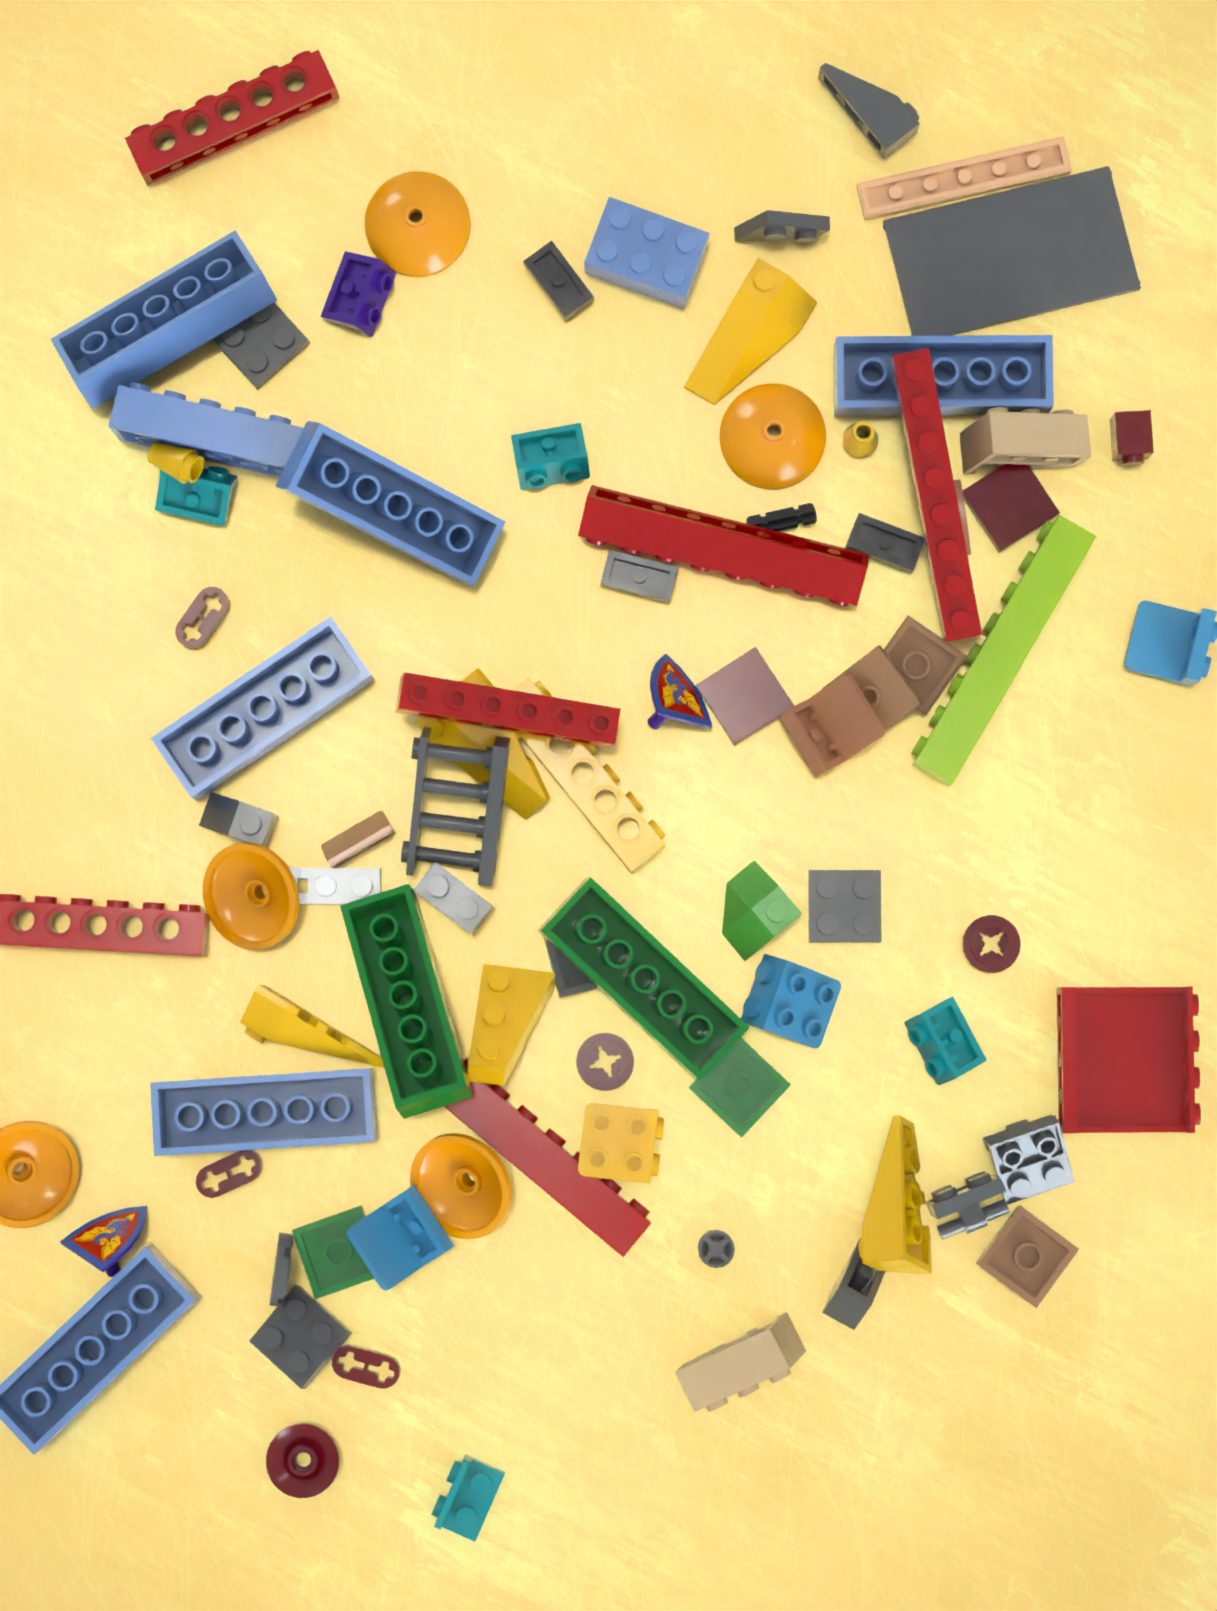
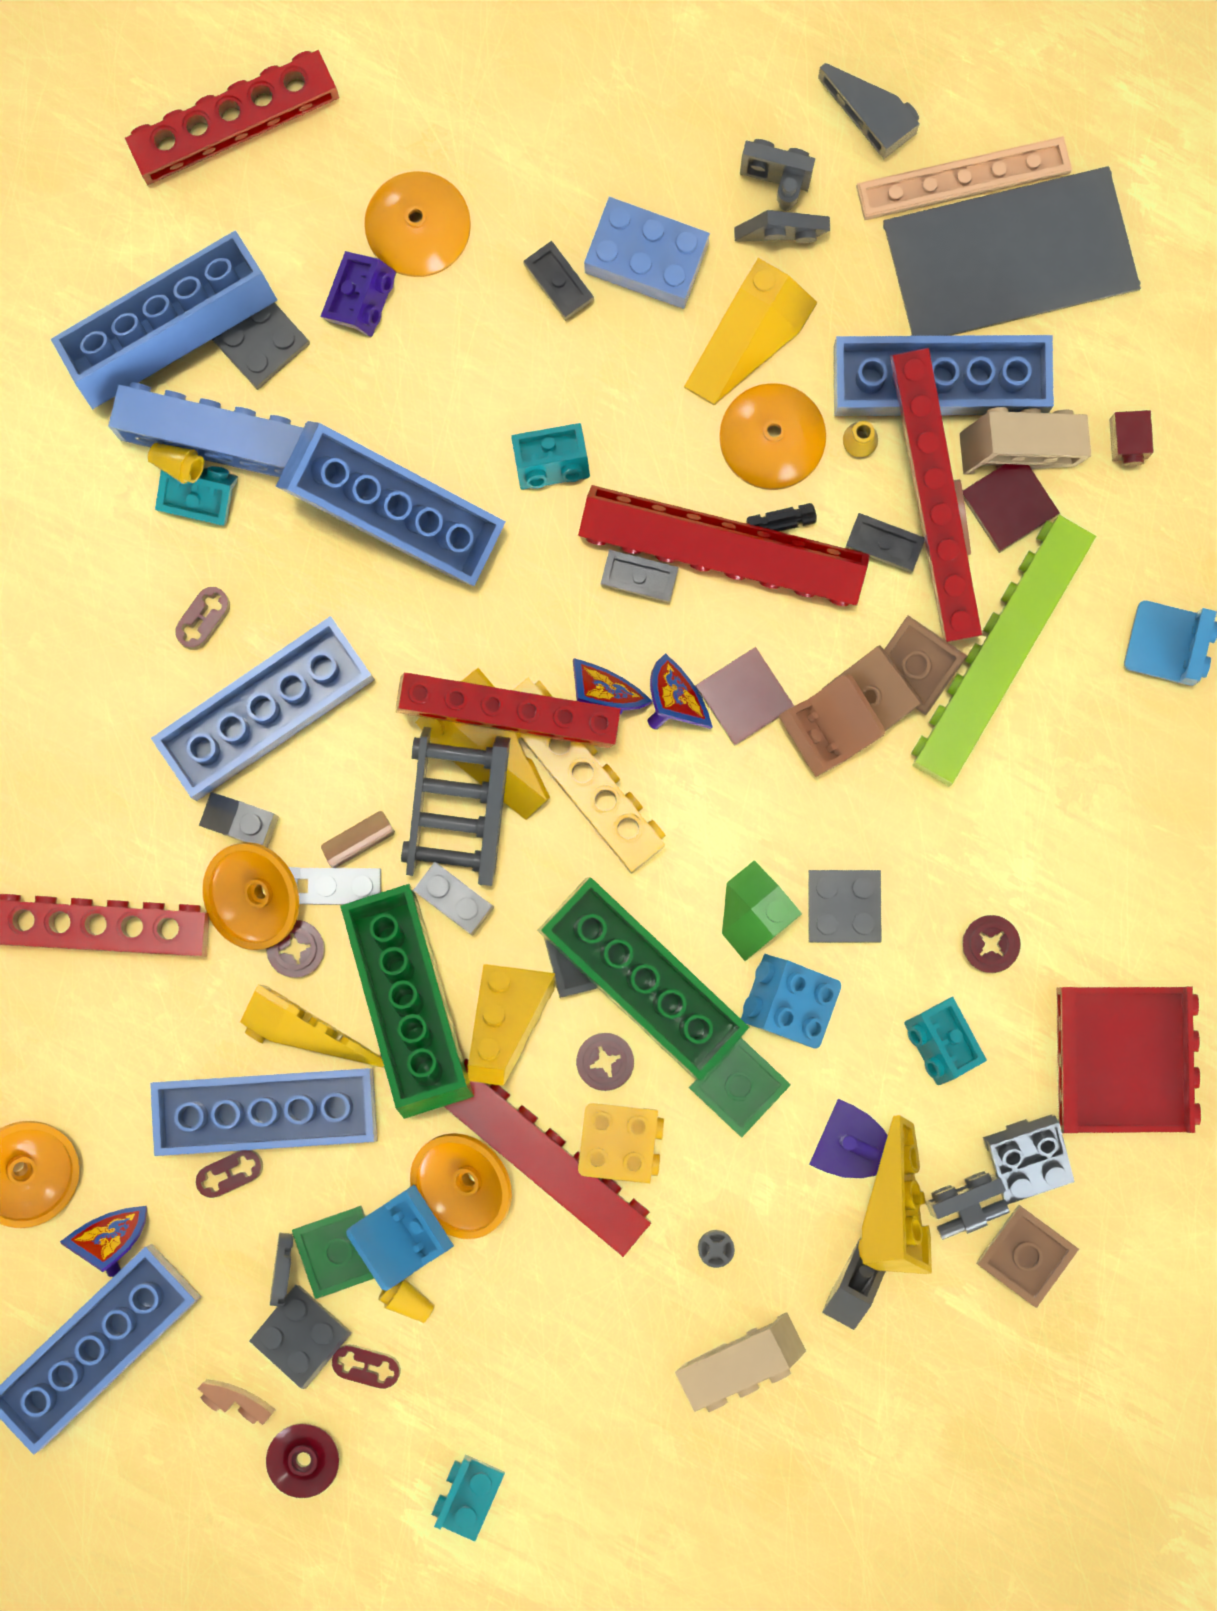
(223, 1395): none -> nougat slope
(310, 958): none -> gear
(407, 1301): none -> yellow cone
(606, 688): none -> shield
(787, 168): none -> dark grey plate
(850, 1143): none -> dark purple shield

